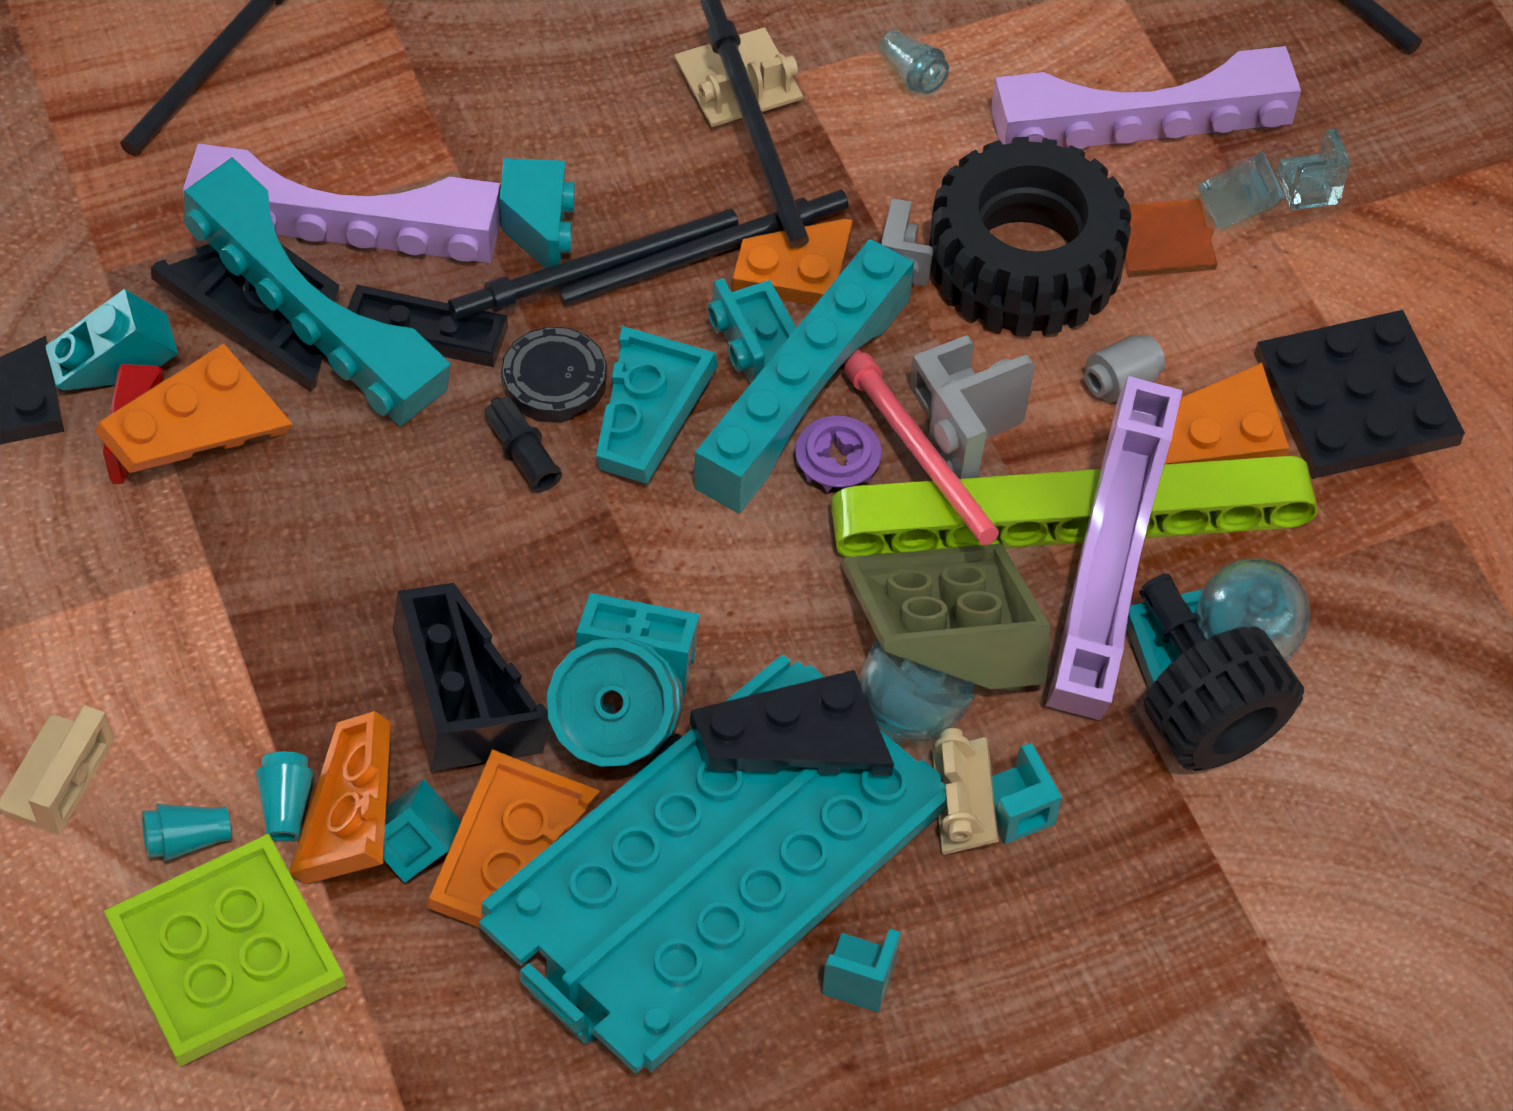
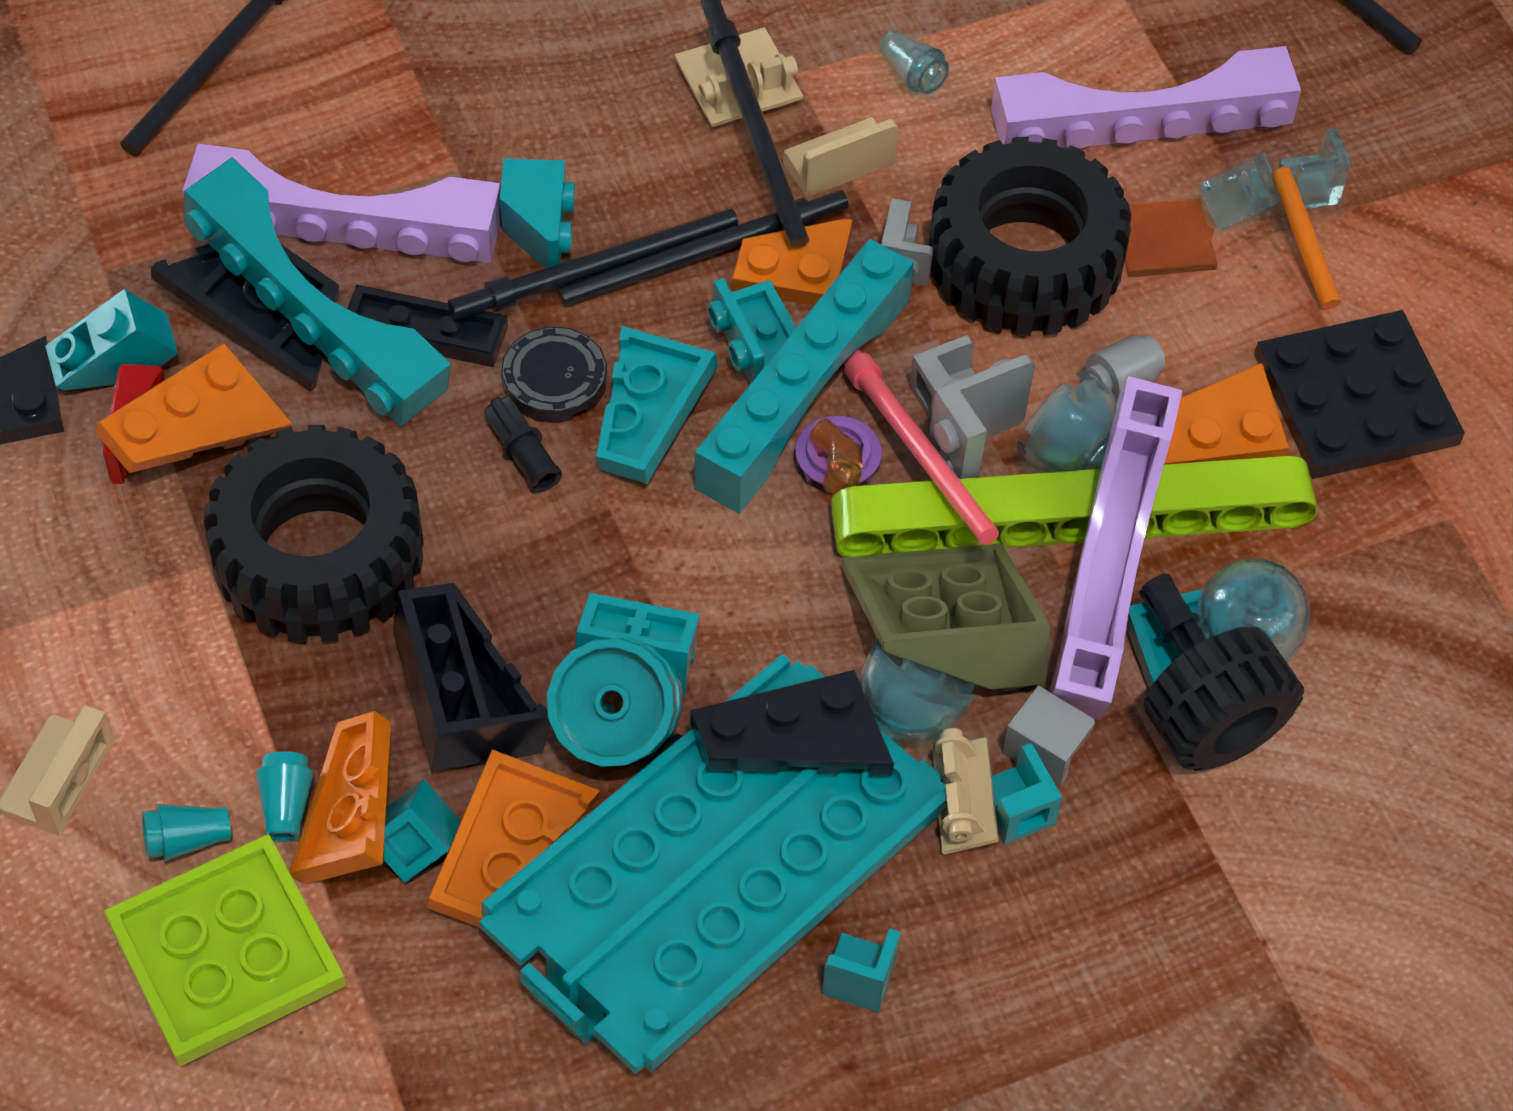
(300, 476): none -> black tyre
(842, 155): none -> tan panel
(844, 456): none -> clear orange arm
(1052, 728): none -> light grey panel
(1071, 427): none -> clear light blue cylinder
(1306, 238): none -> orange bar

